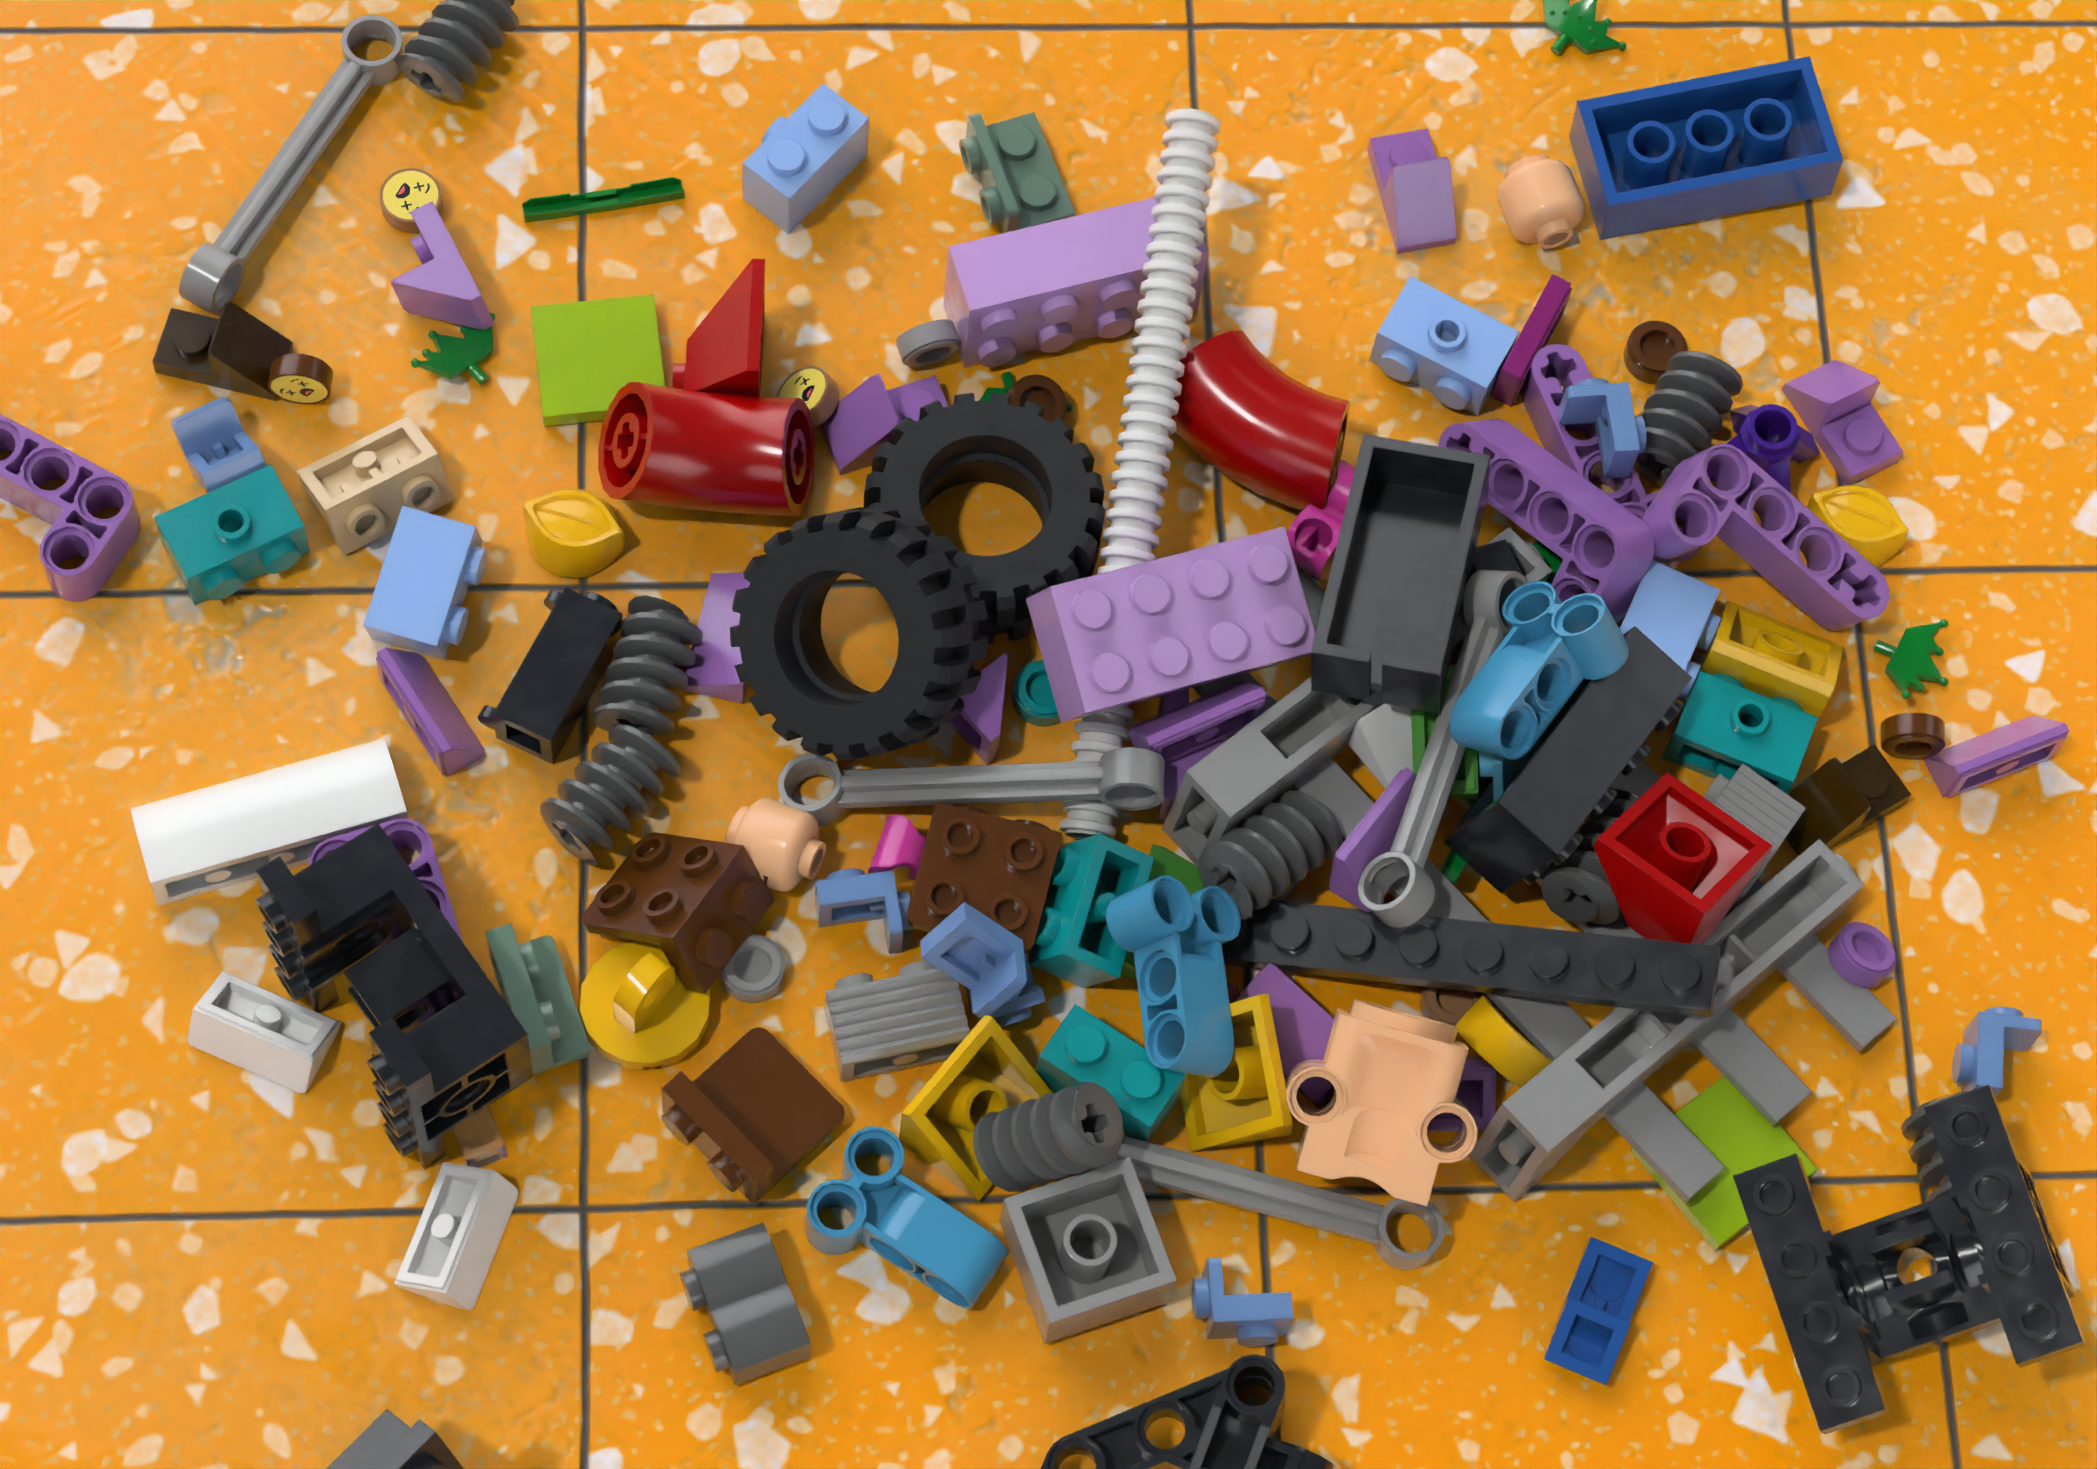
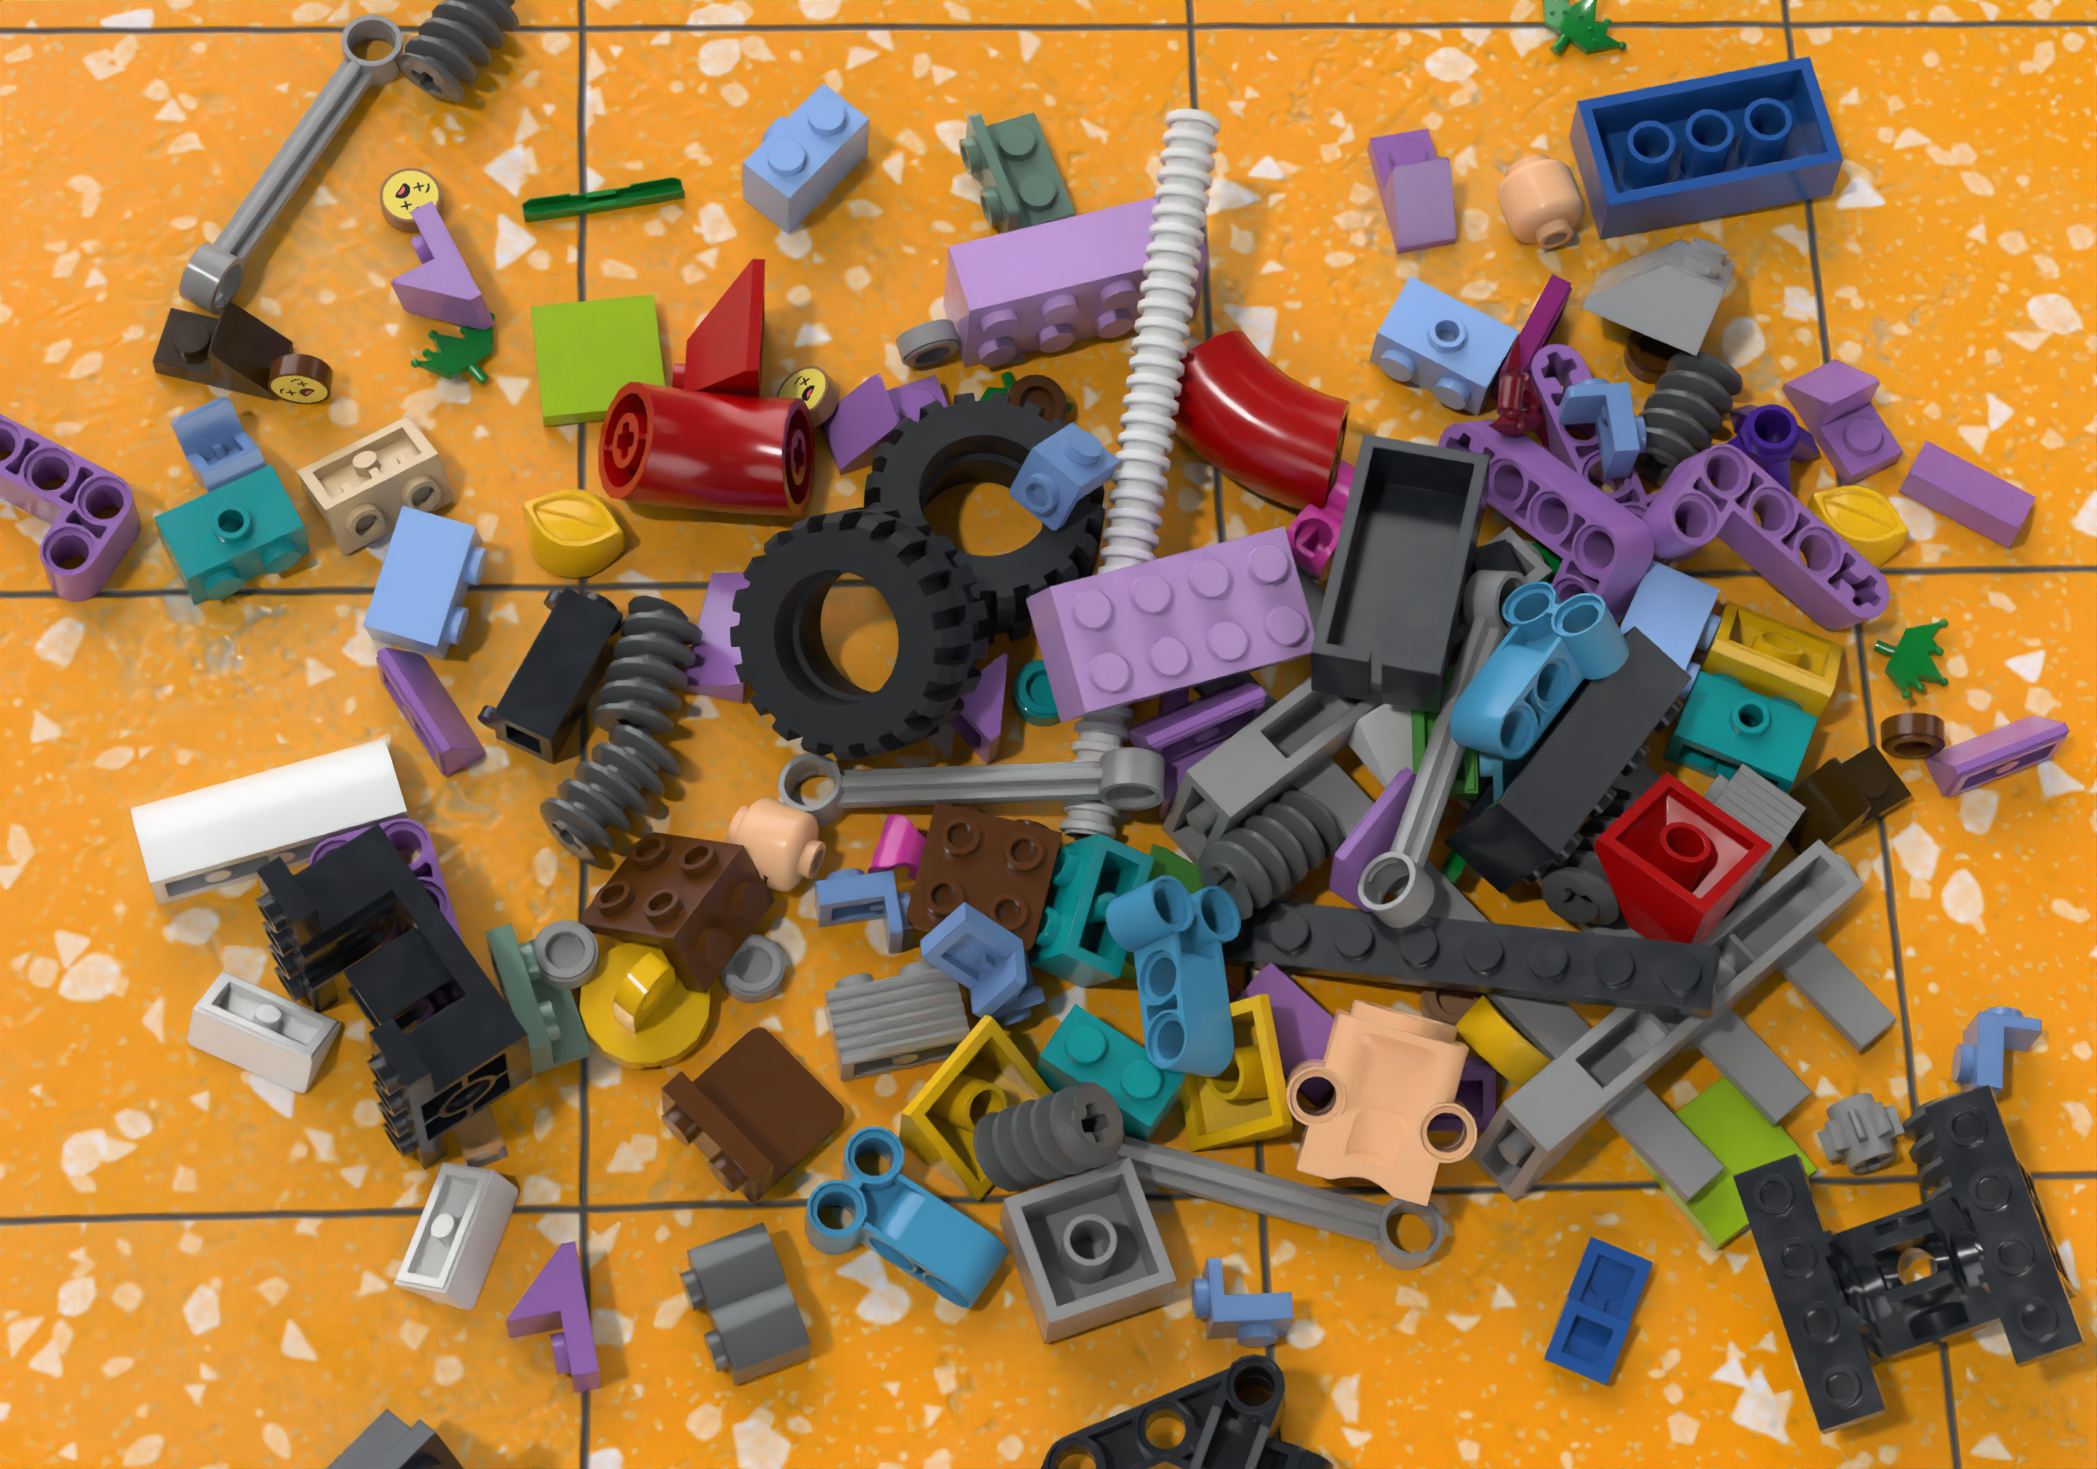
(555, 1303): none -> medium lavender slope
(566, 954): none -> light grey tile
(1061, 474): none -> medium blue bracket
(1519, 401): none -> dark red piece
(1665, 292): none -> light grey slope
(1861, 1133): none -> light grey gear
(1862, 955): medium lavender tile -> none
(1967, 494): none -> medium lavender slope

